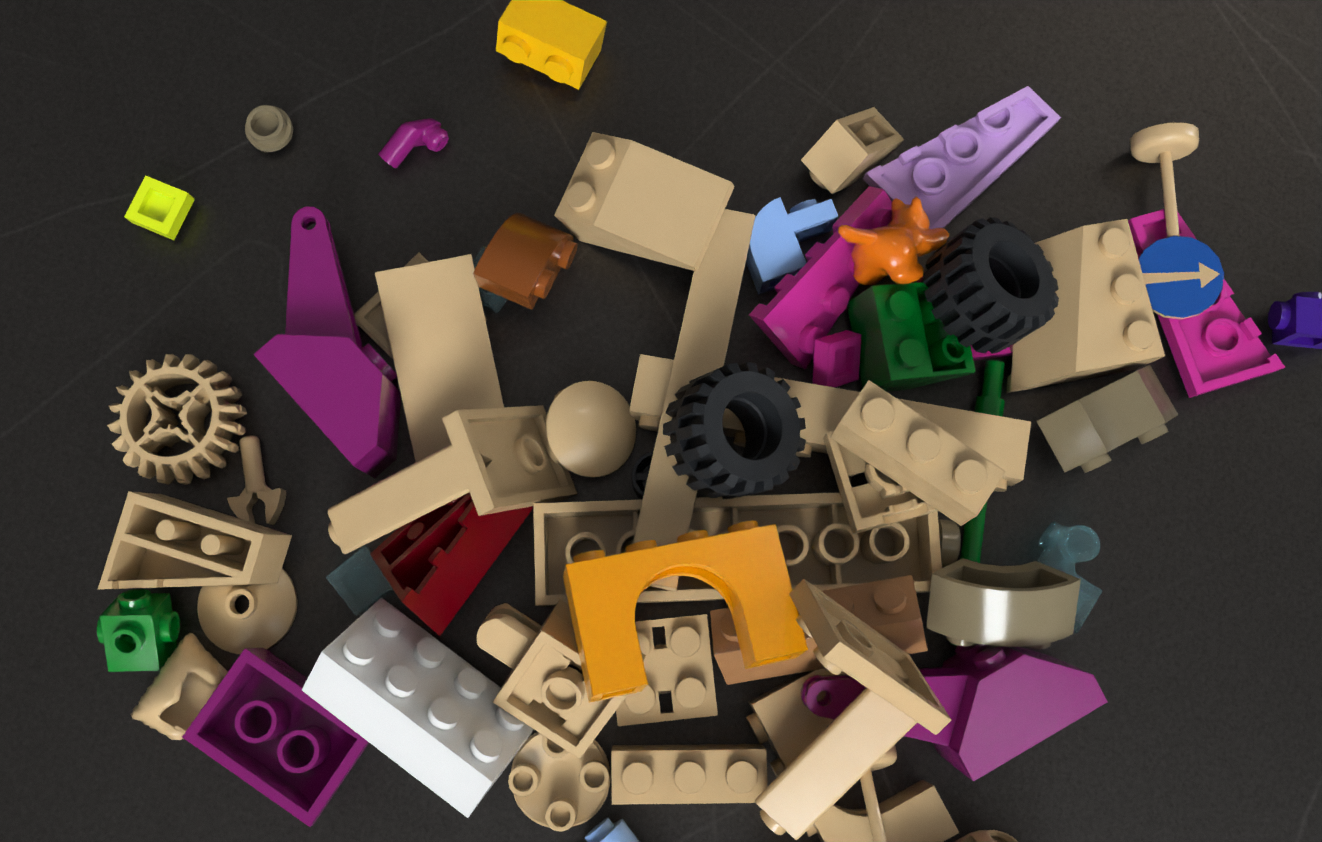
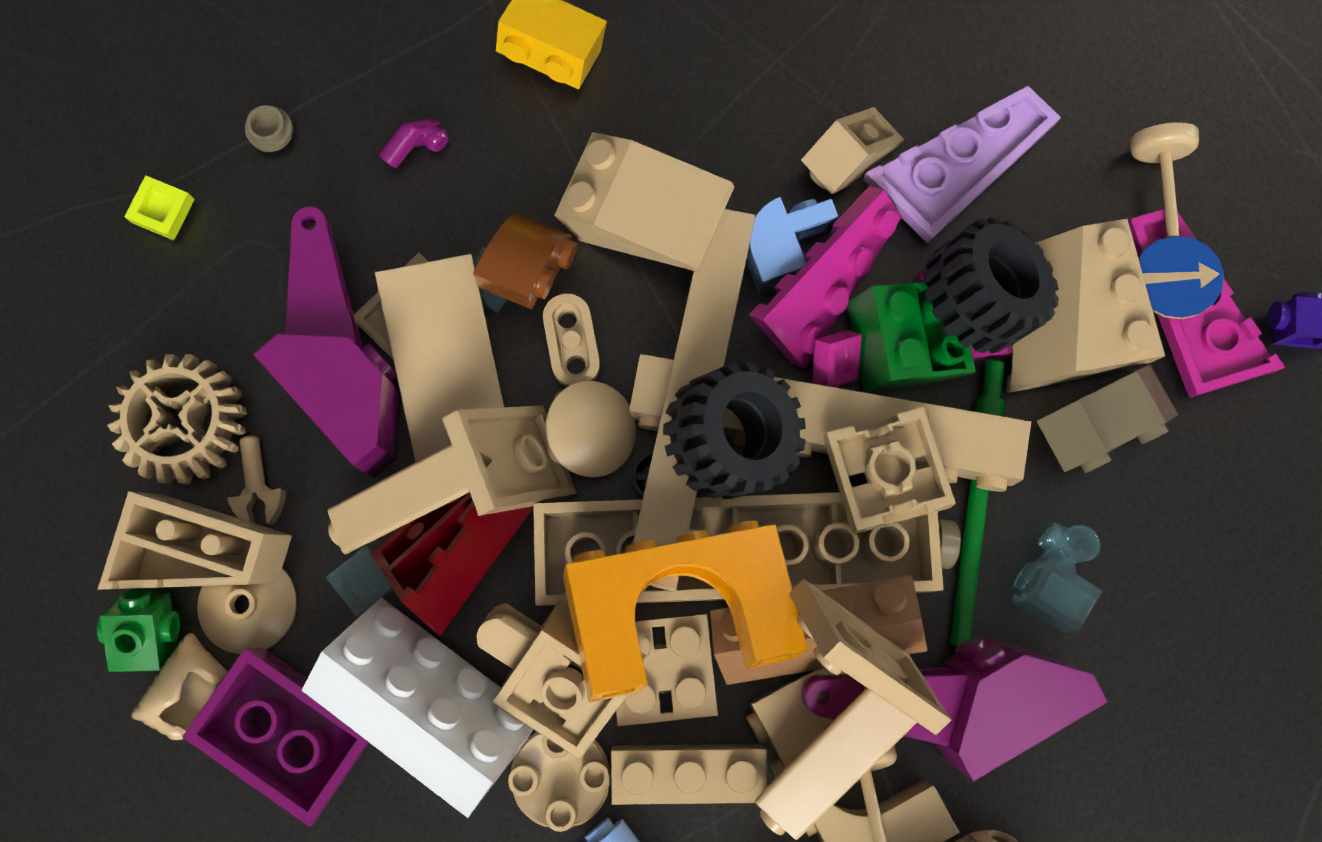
(572, 342): none -> tan plate
(894, 246): orange animal -> none
(917, 454): tan brick -> none
(1002, 604): dark tan brick -> none

